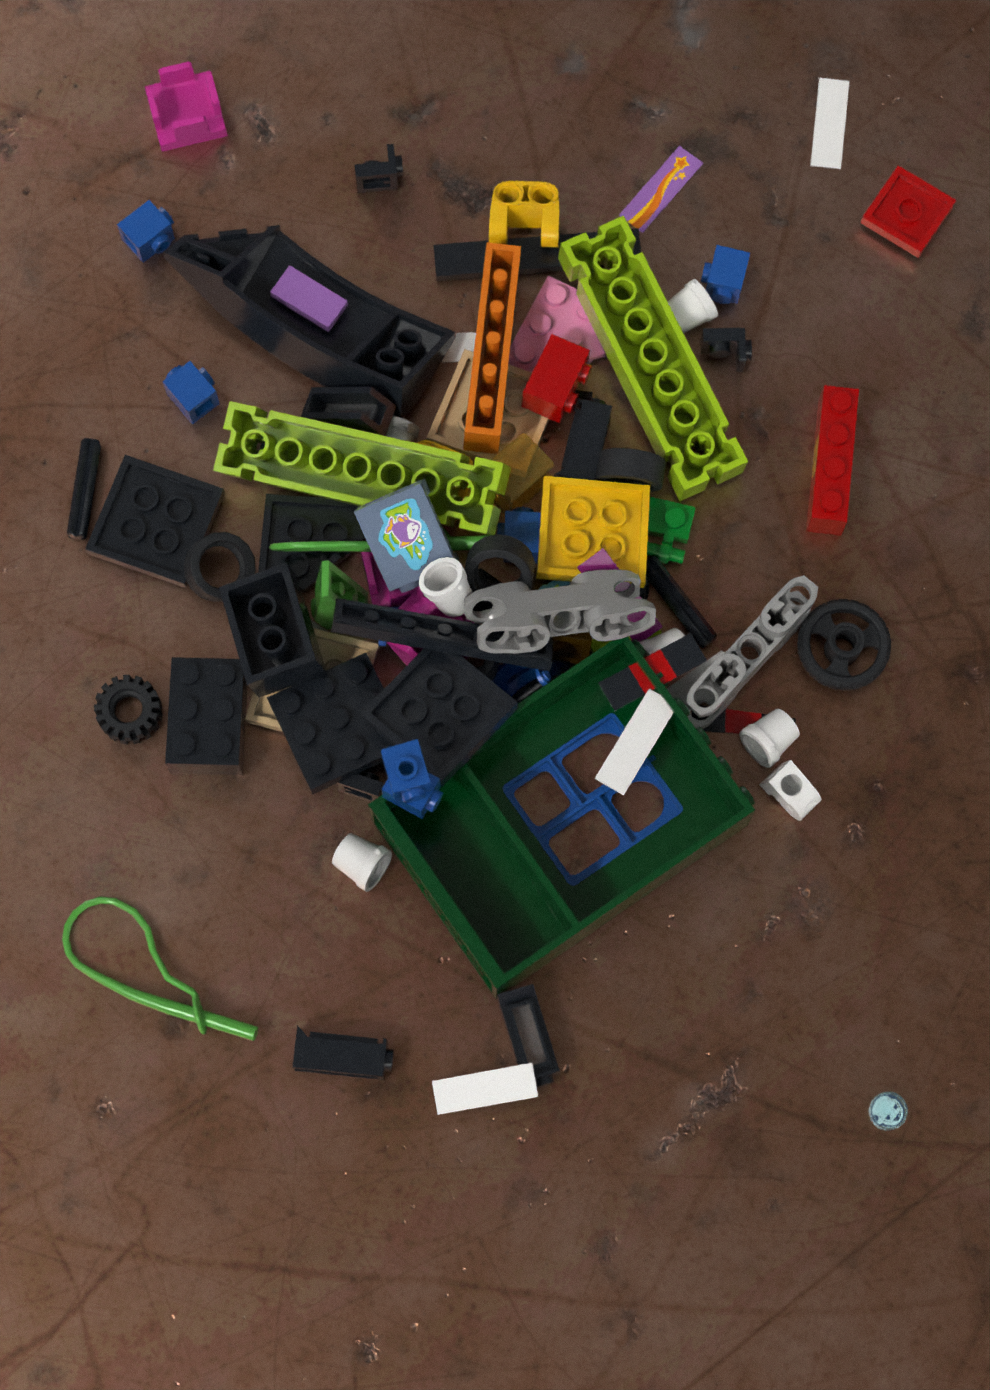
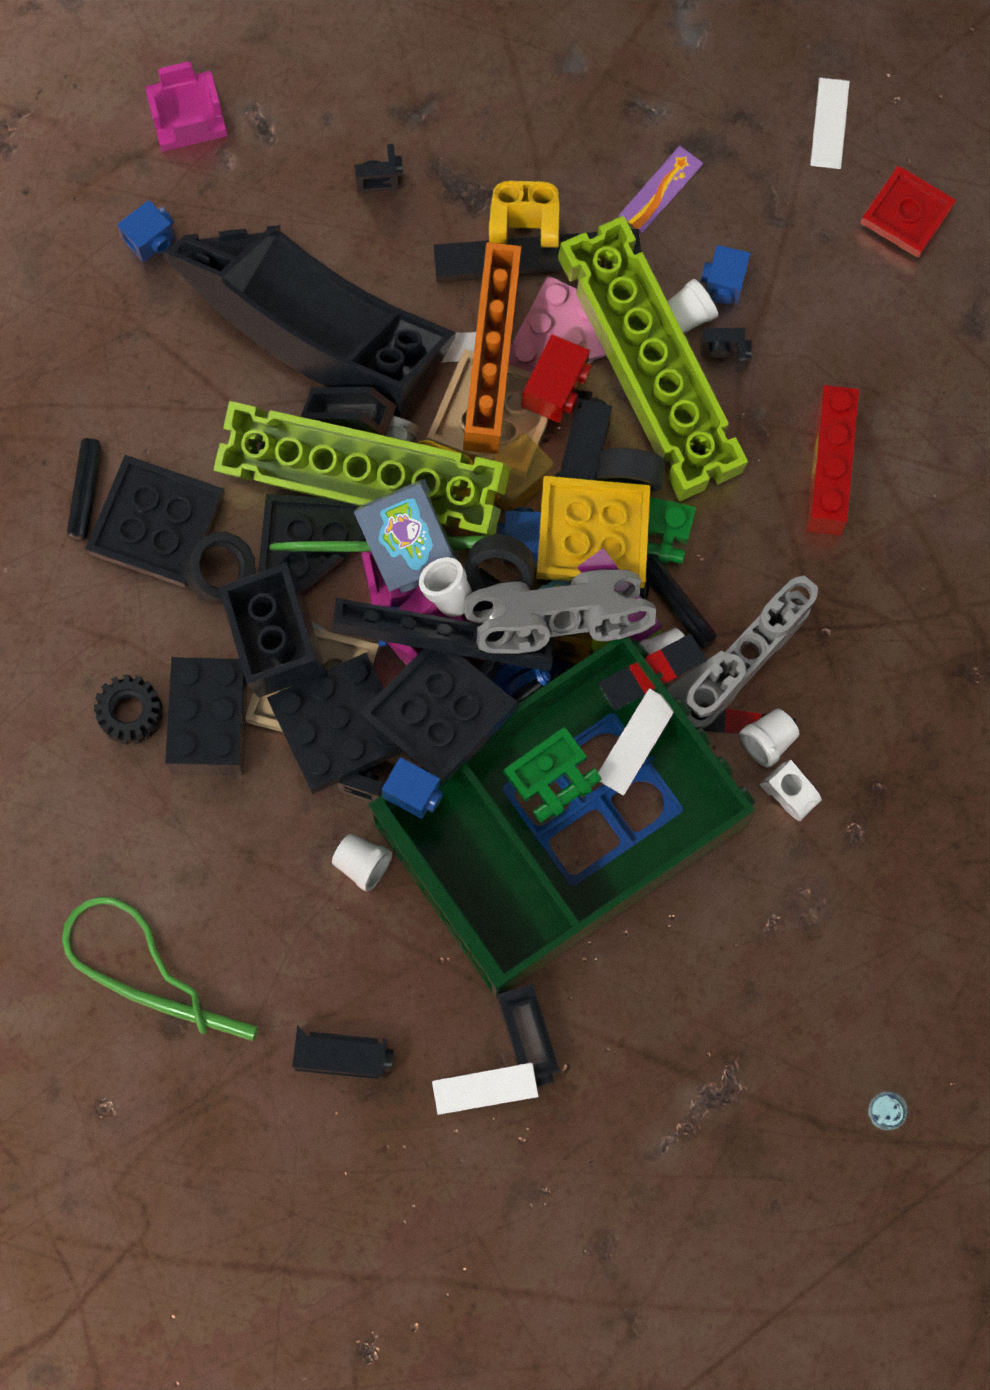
(191, 391): blue brick -> none
(308, 298): medium lavender tile -> none
(333, 584): bright green slope -> none
(406, 771): blue brick -> none
(544, 766): none -> green plate
(821, 623): black wheel -> none

